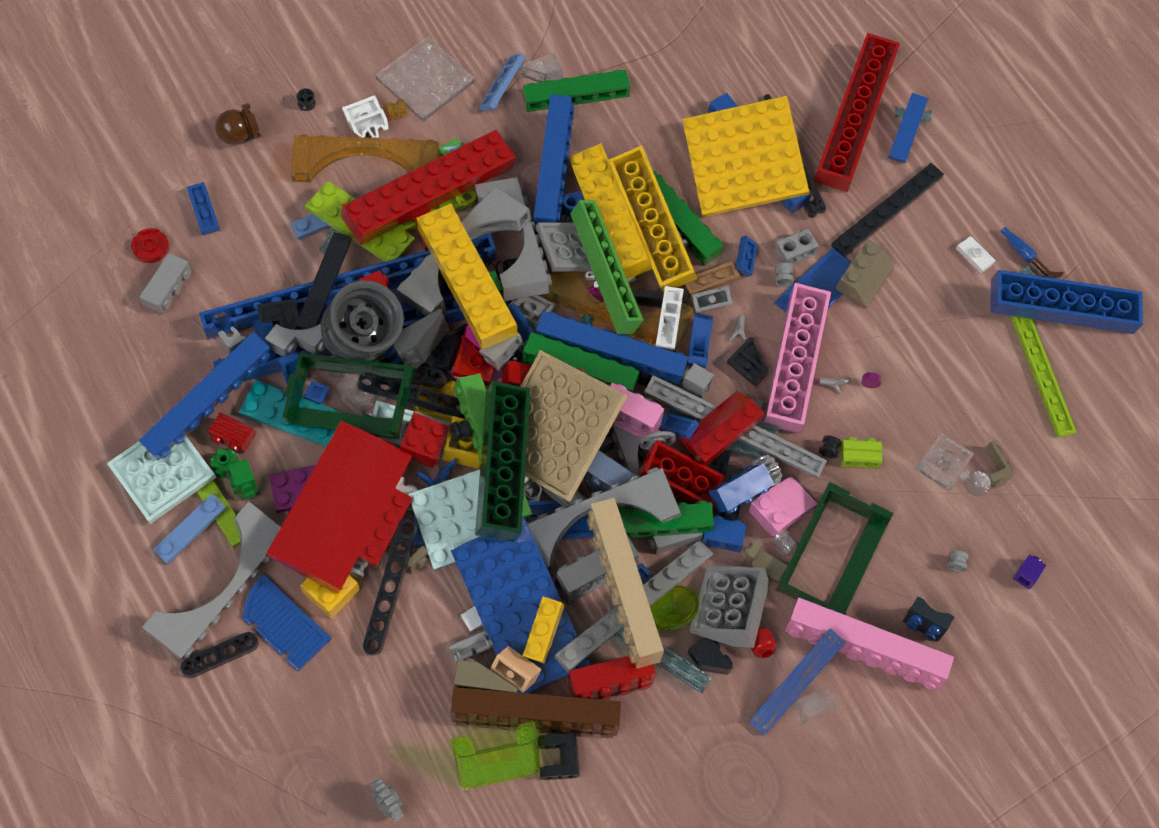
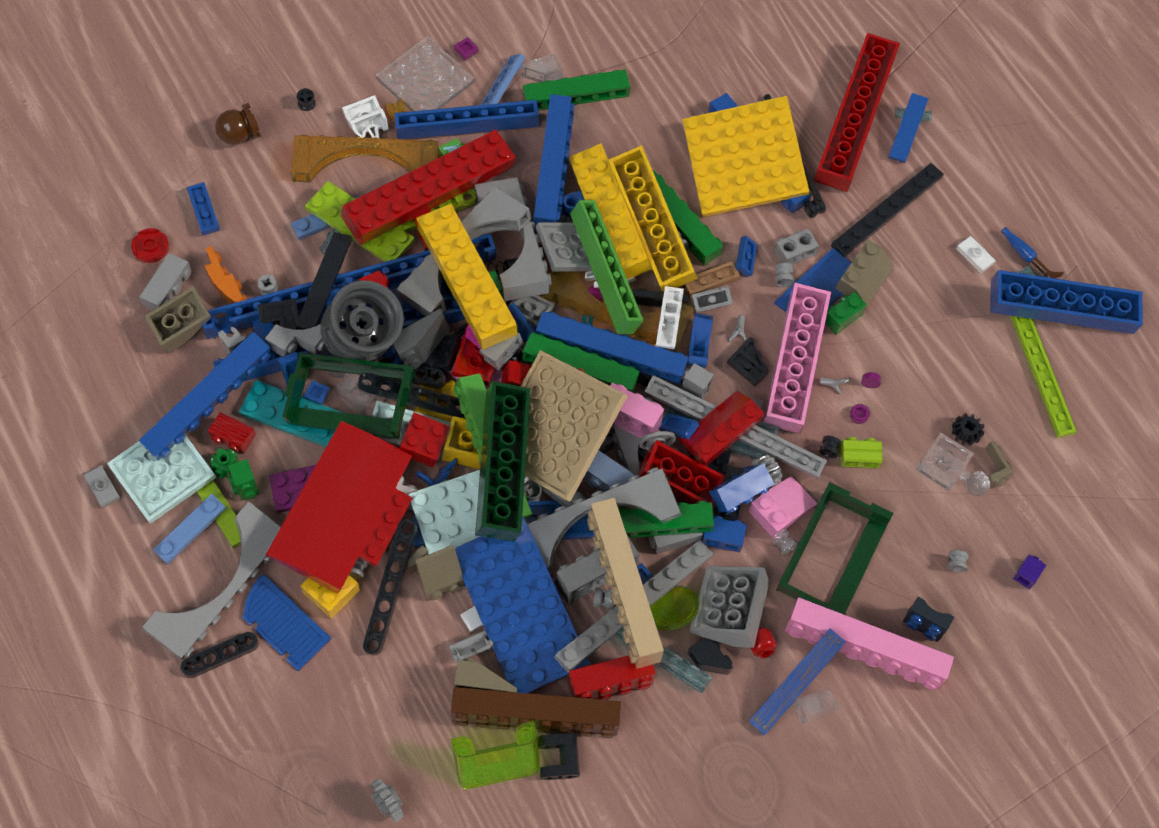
(102, 486): none -> light grey plate
(178, 319): none -> dark tan slope
(221, 280): none -> orange slope
(265, 279): none -> light grey wheel
(439, 573): none -> dark tan slope
(460, 430): black wheel -> none
(466, 48): none -> magenta plate
(467, 119): none -> blue brick
(515, 669): light nougat brick -> none
(543, 630): yellow brick -> none
(598, 598): none -> light grey wheel
(759, 558): dark tan bracket -> none
(845, 313): none -> green brick
(859, 414): none -> magenta tile
(967, 429): none -> black gear

